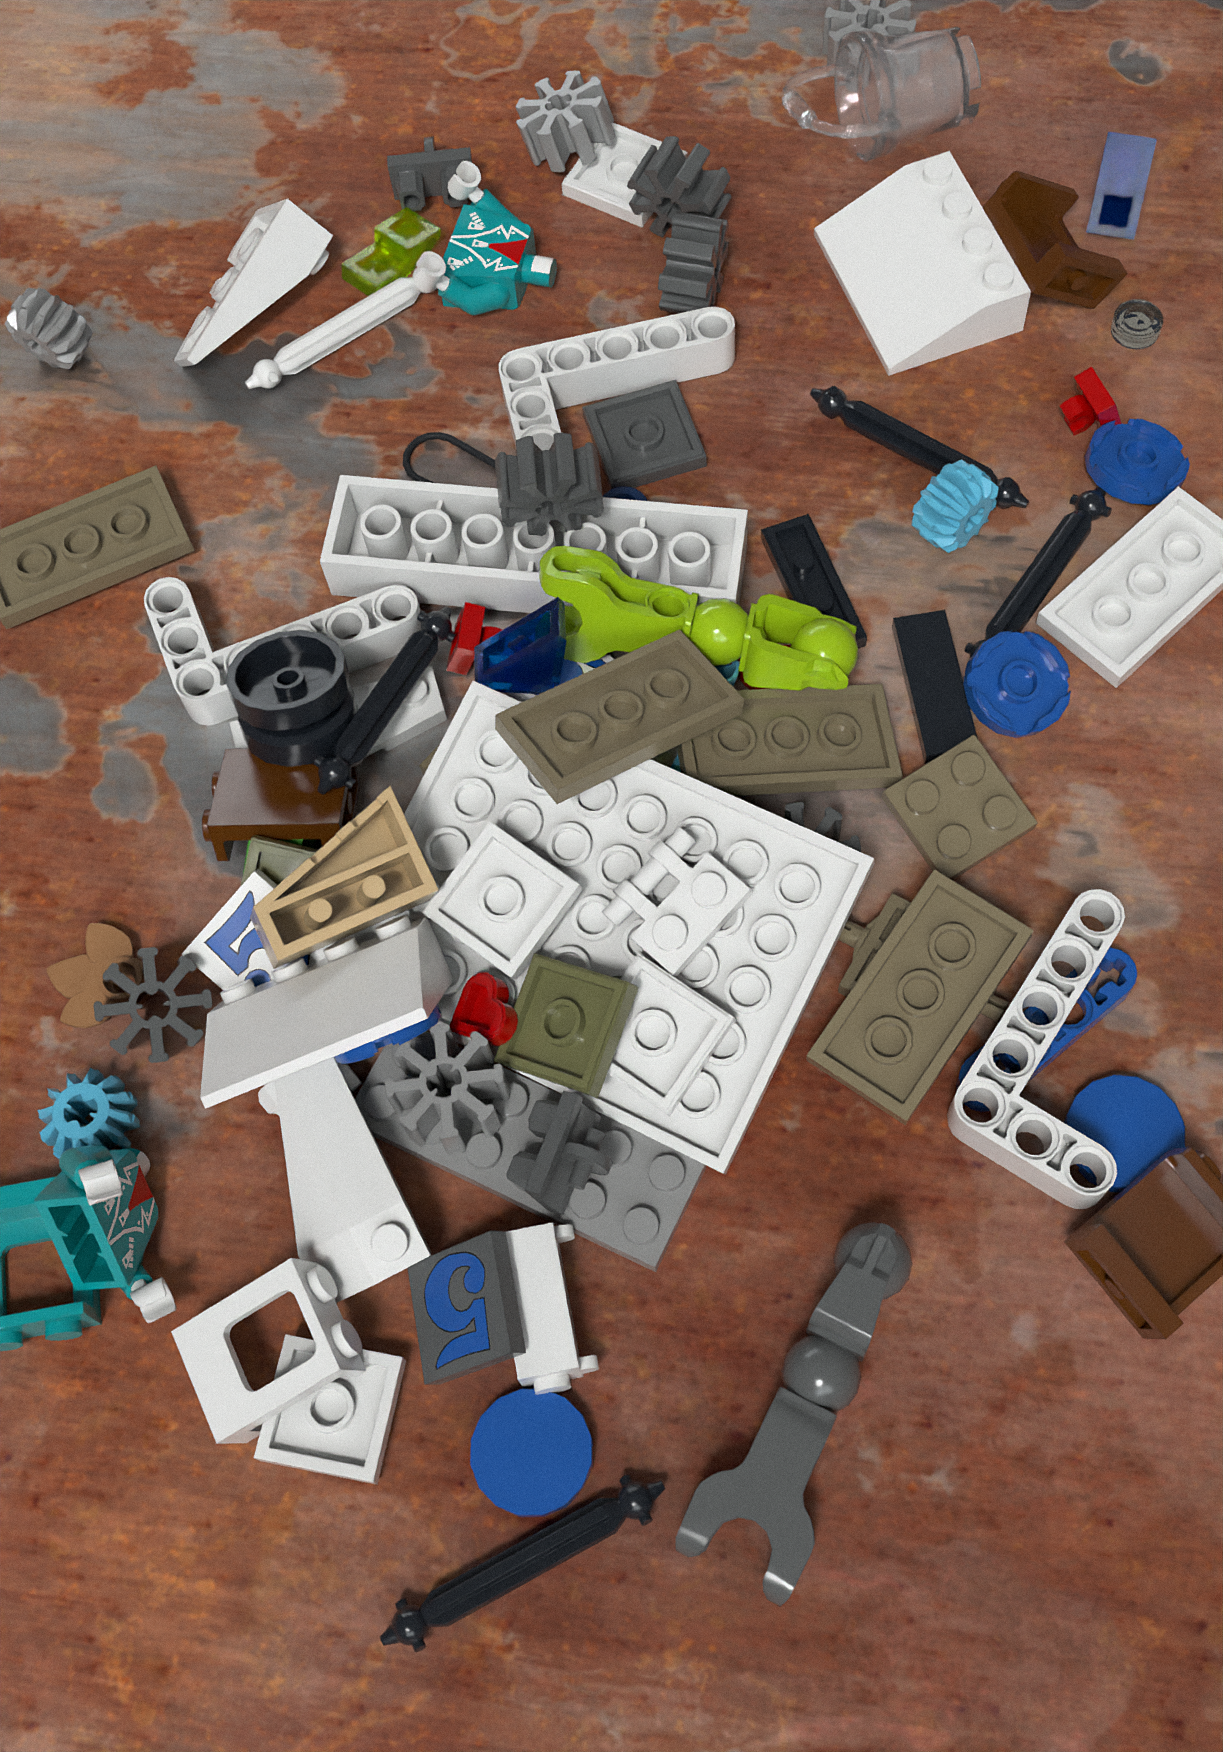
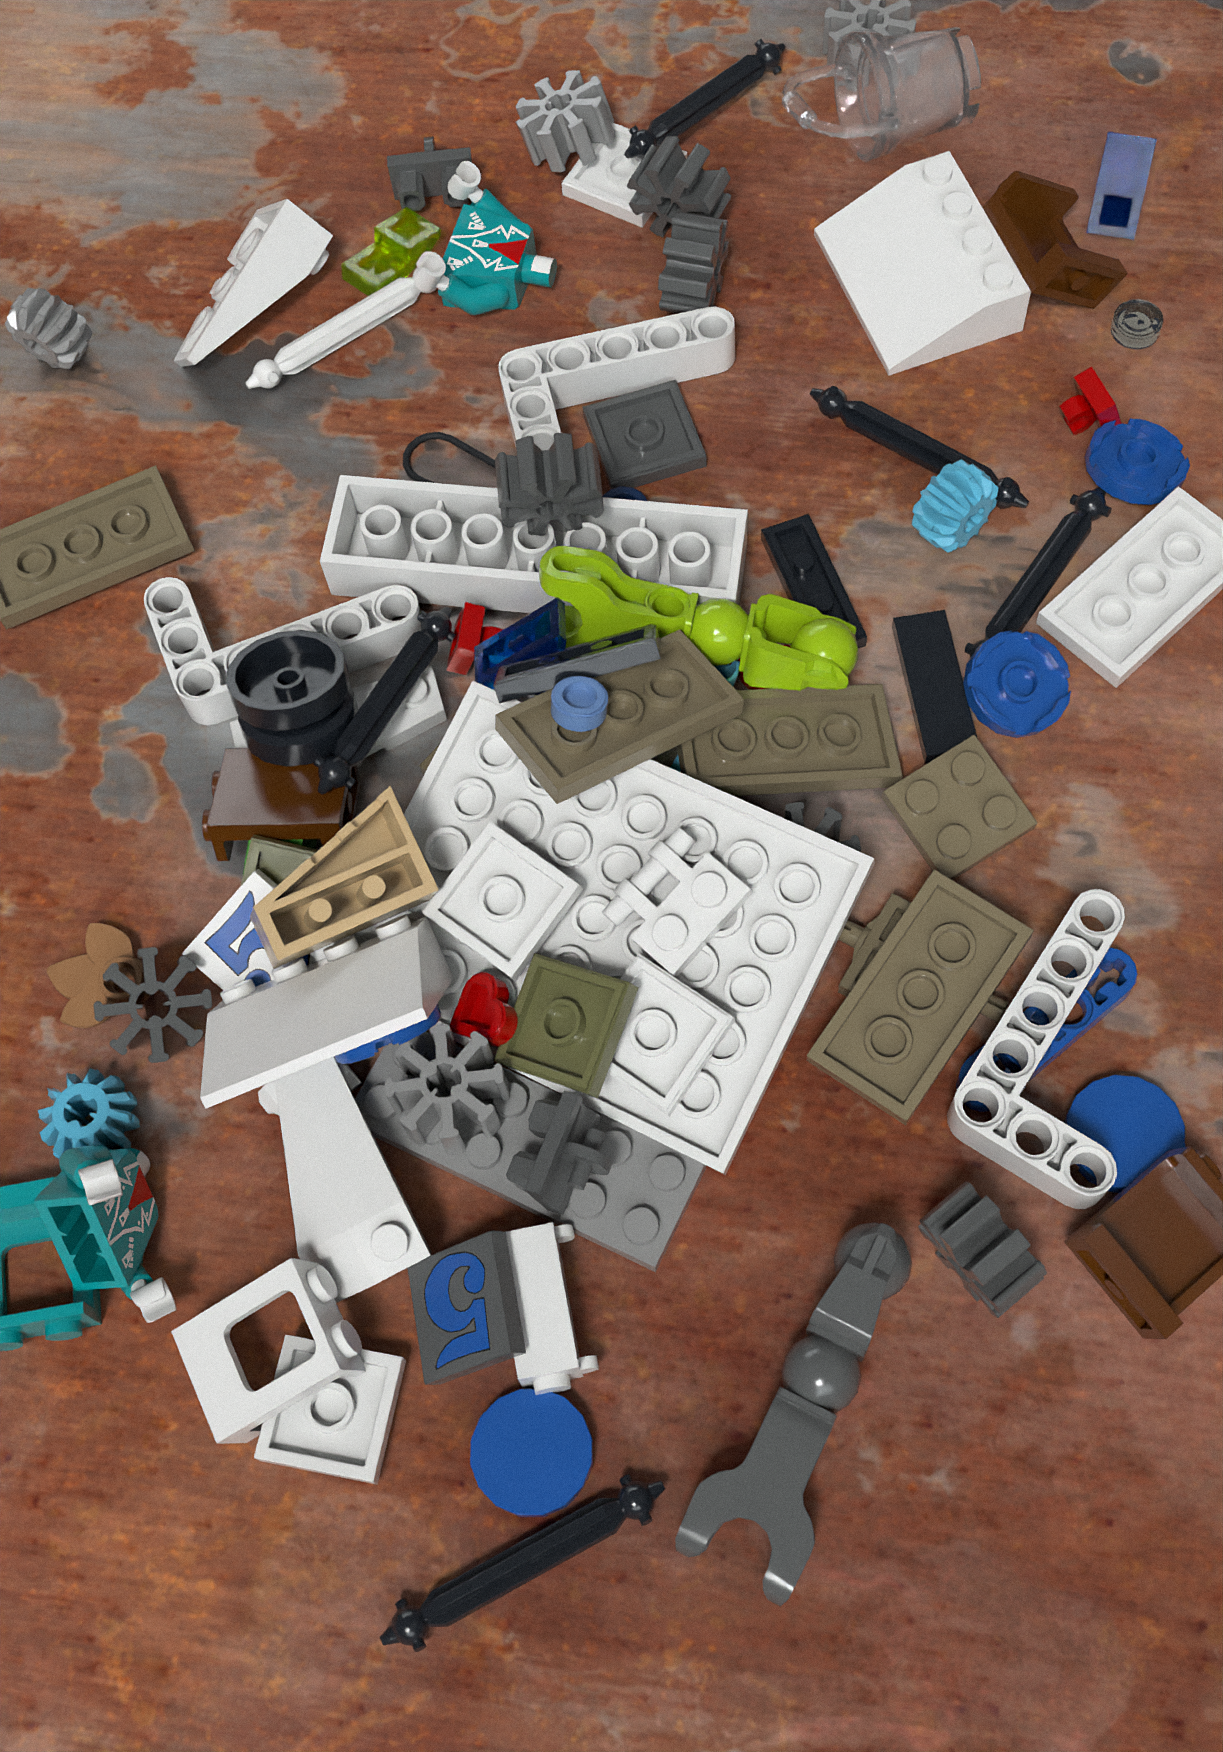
(579, 703): none -> medium blue tile
(585, 659): none -> tile
(707, 98): none -> black wheel
(982, 1249): none -> dark grey gear

